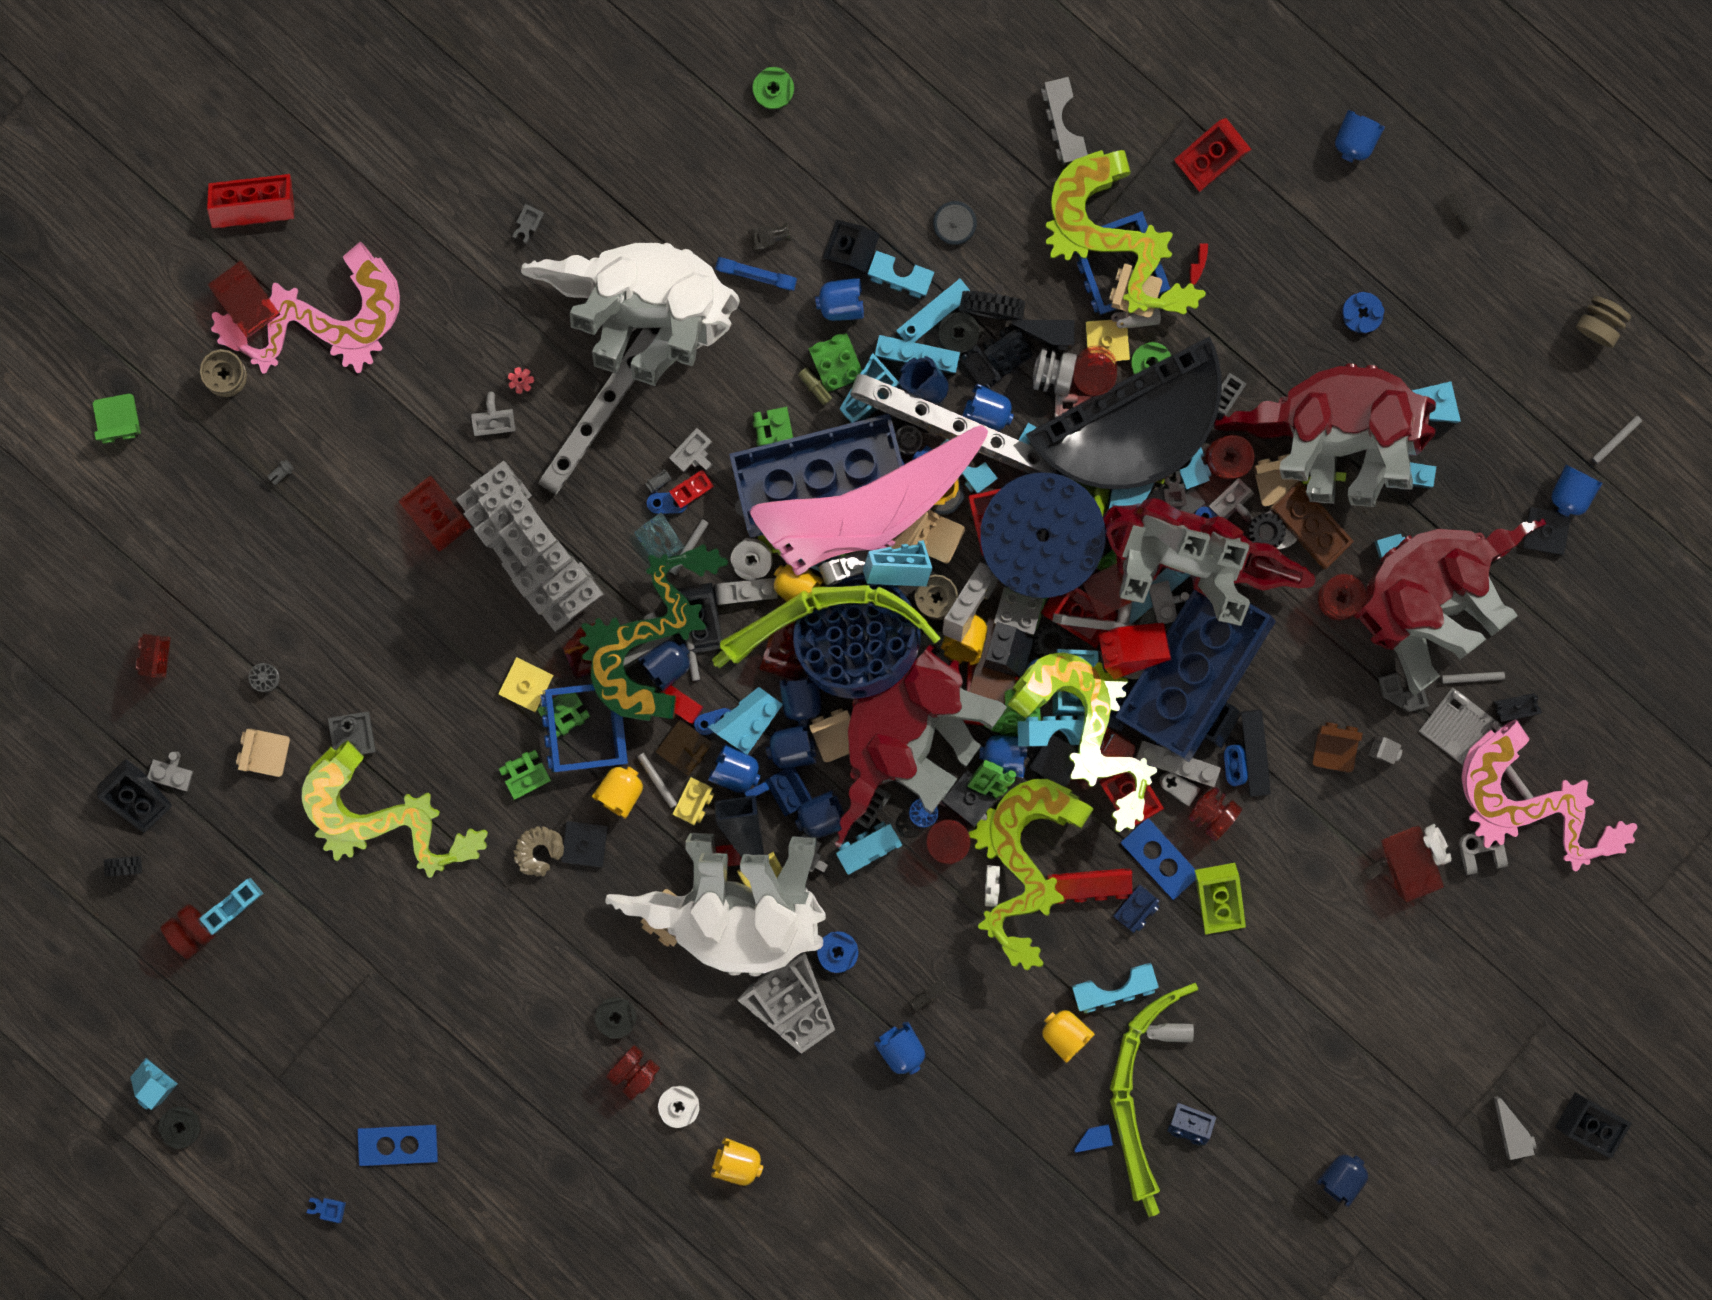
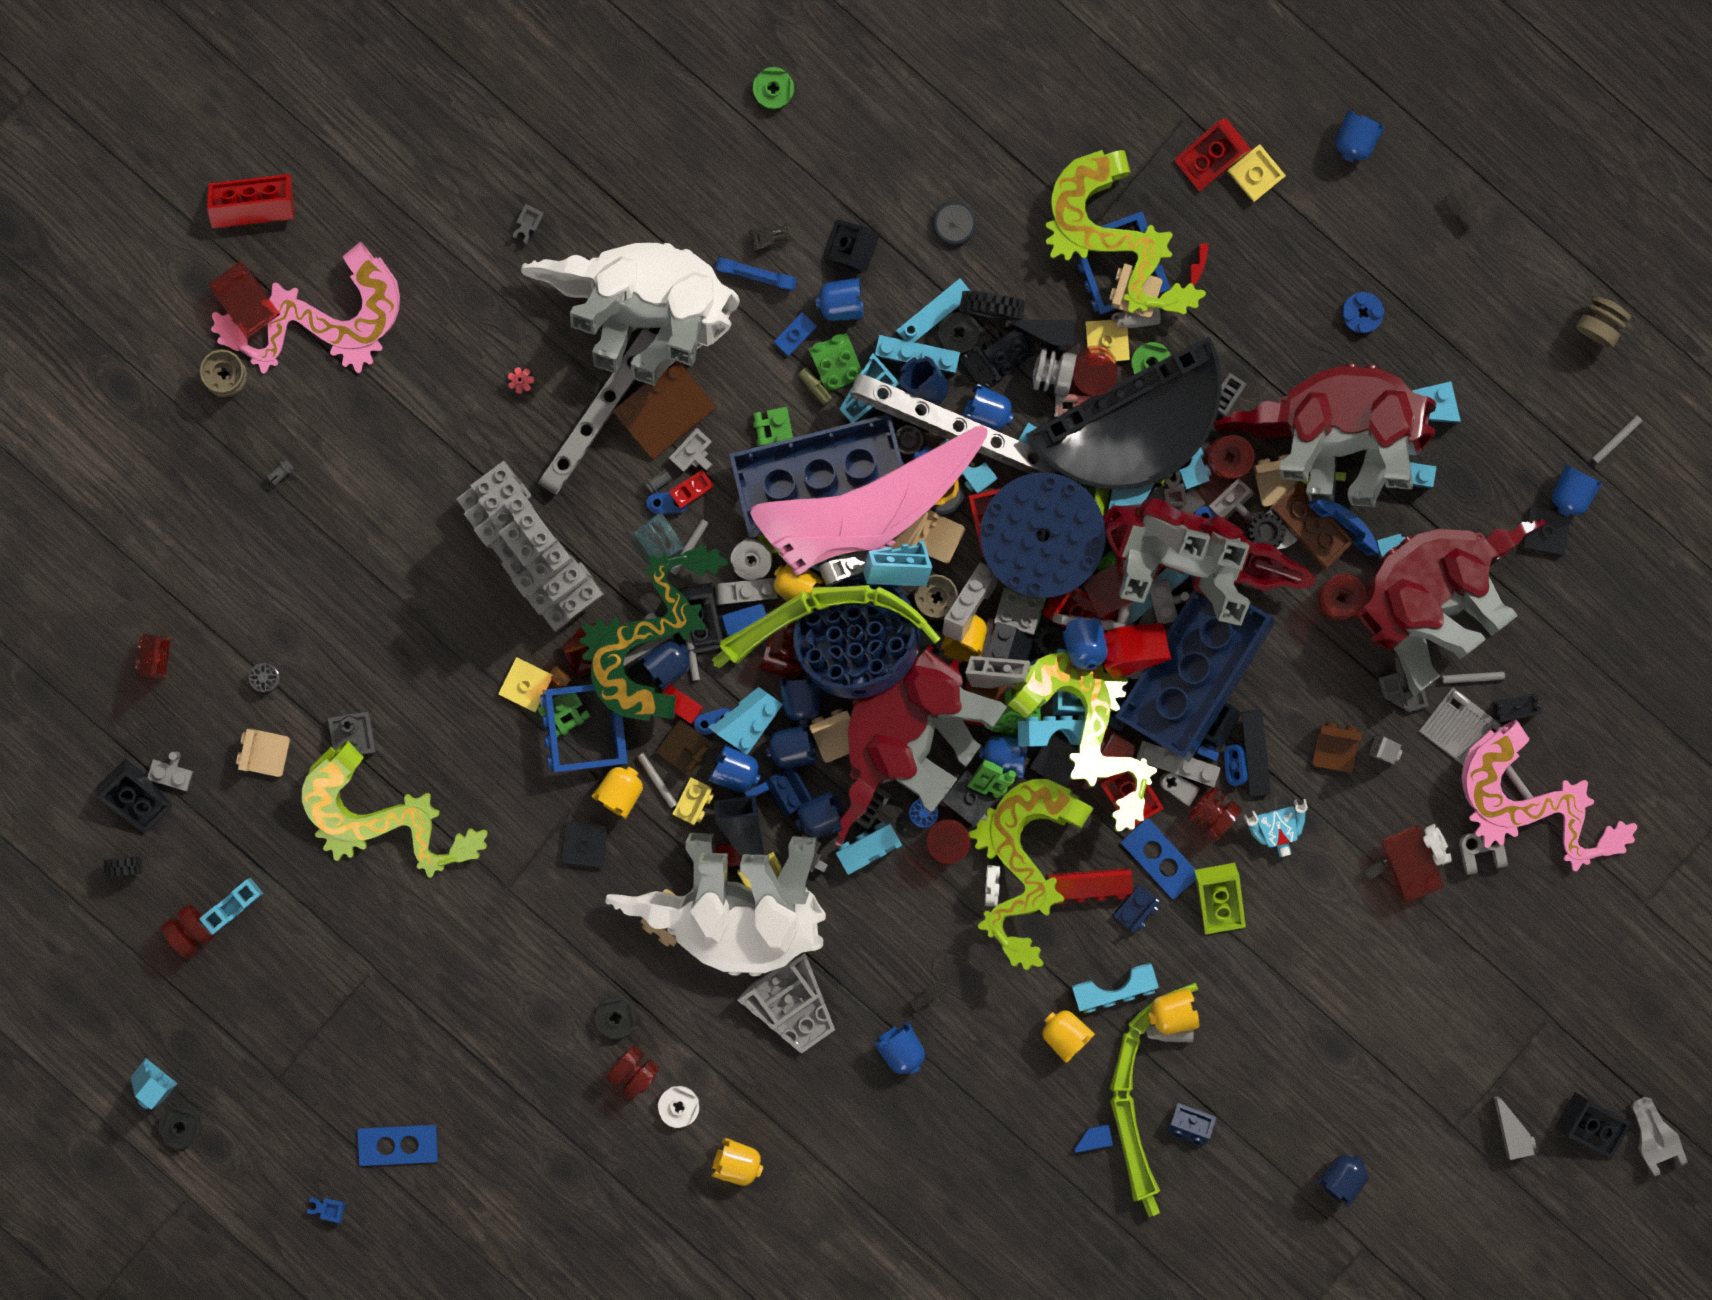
(116, 418): bright green bracket -> none
(434, 513): clear red slope -> none
(493, 421): light grey plate -> none
(526, 844): dark tan piece -> none
(528, 780): bright green plate -> none
(560, 677): none -> clear orange plate
(664, 411): none -> reddish brown slope
(740, 619): none -> blue slope
(795, 334): none -> blue plate
(841, 963): blue plate -> none
(882, 271): medium azure arch -> none
(995, 672): none -> light grey slope
(1058, 94): light grey arch -> none
(1085, 643): none -> blue cylinder
(1174, 1013): none -> yellow cylinder
(1208, 751): none -> blue plate
(1256, 173): none -> light yellow plate
(1278, 827): none -> medium azure torso
(1364, 539): none -> blue slope
(1657, 1139): none -> light grey animal

